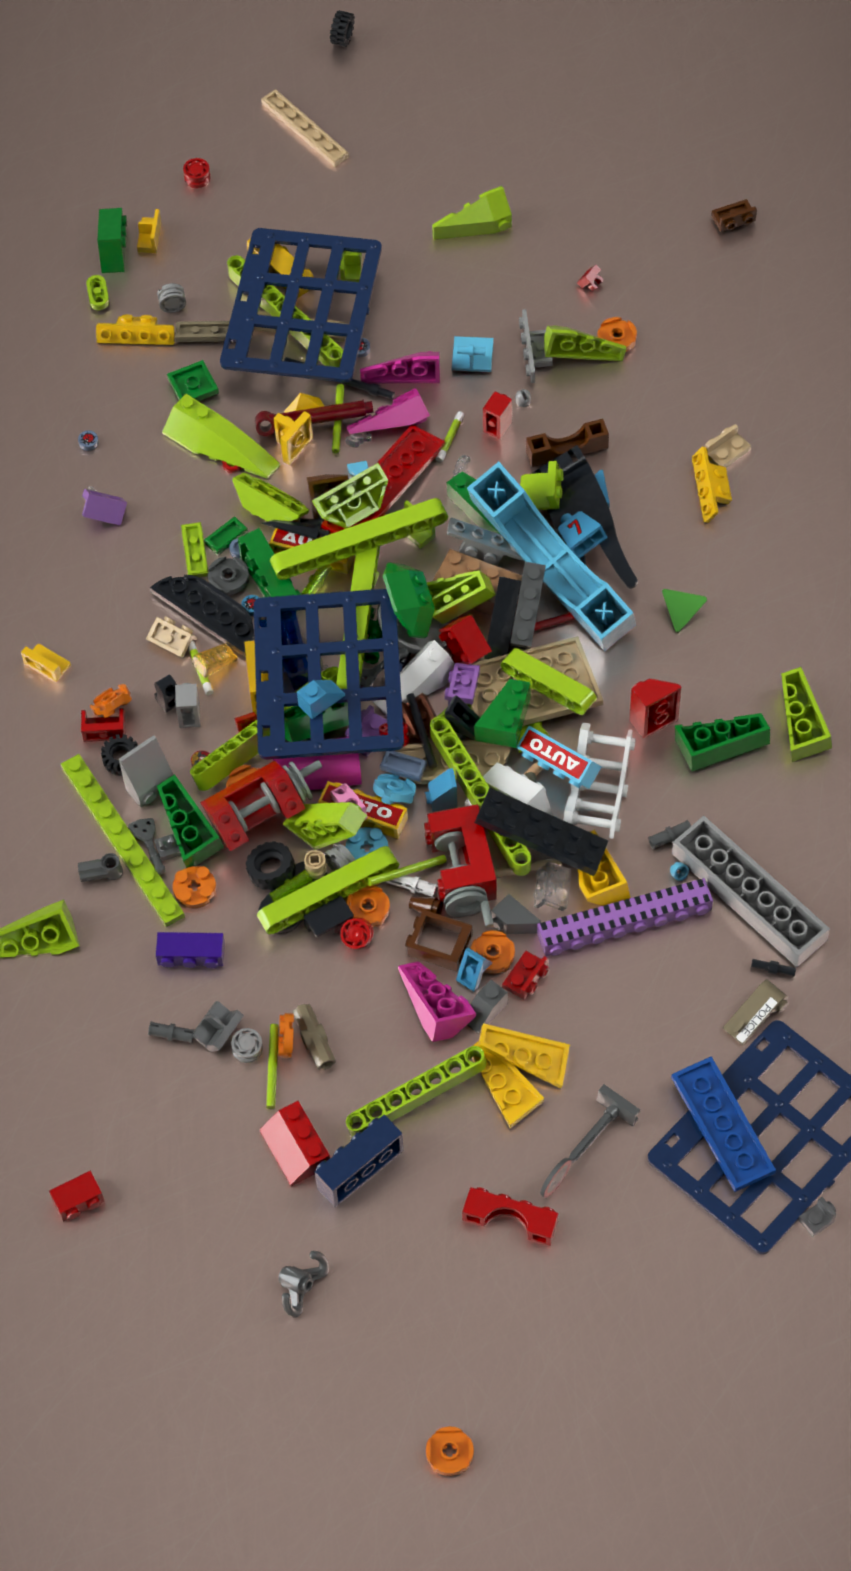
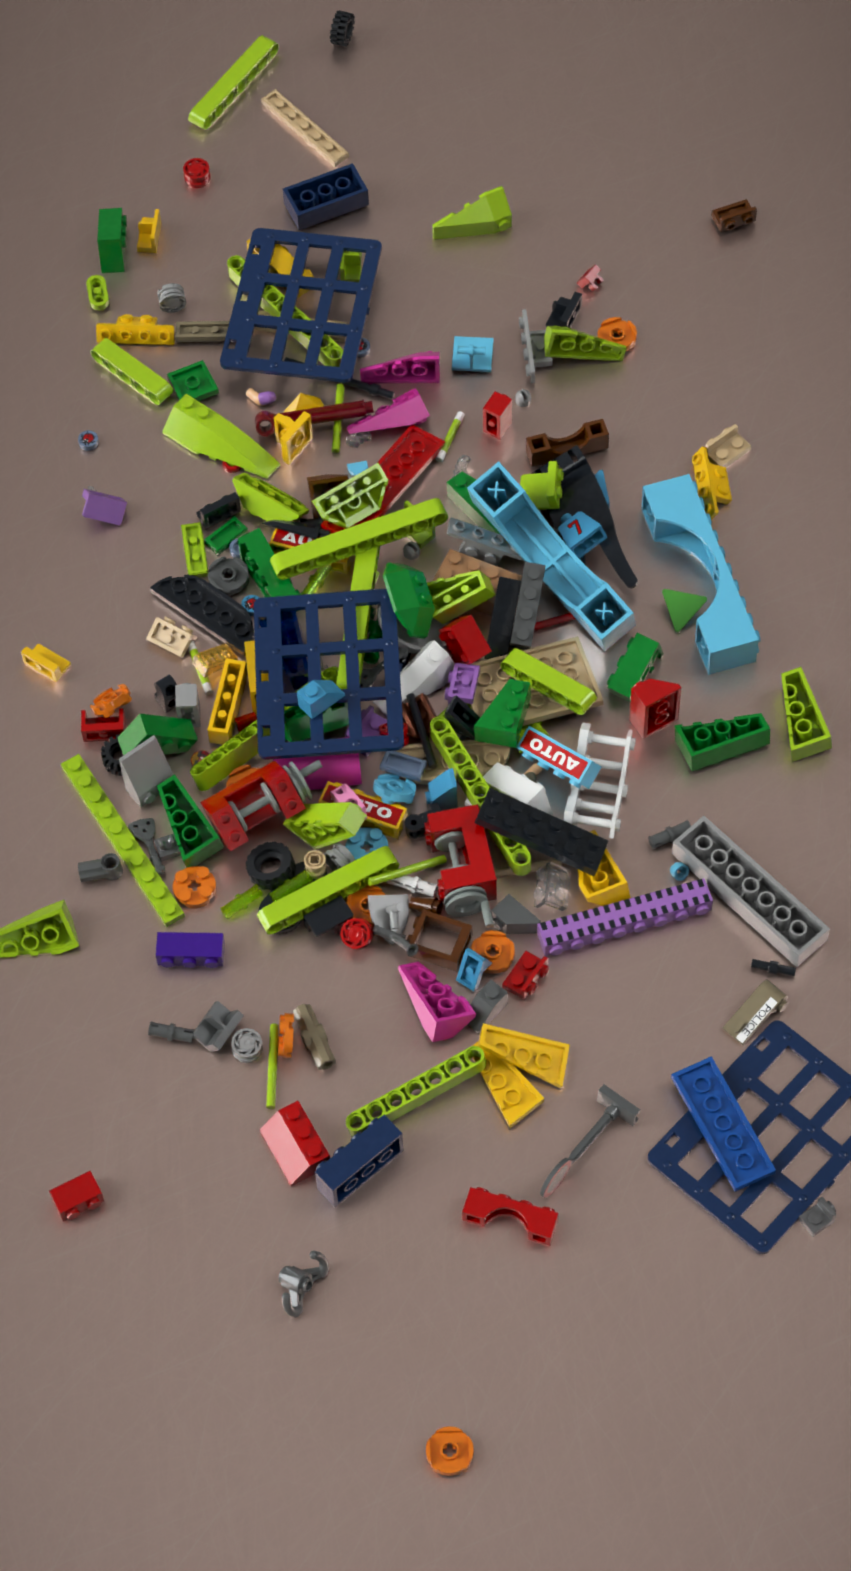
(132, 371): none -> lime beam
(172, 733): none -> green wedge
(219, 510): none -> black bracket
(227, 701): none -> yellow brick
(233, 82): none -> lime beam
(241, 901): none -> clear neon green pin
(262, 398): none -> arm
(325, 196): none -> dark blue brick
(389, 912): none -> light grey shield
(399, 939): none -> dark grey piece
(409, 553): none -> light grey hinge
(415, 823): none -> black leg
(565, 311): none -> black panel
(634, 665): none -> green wedge
(678, 518): none -> medium azure arch

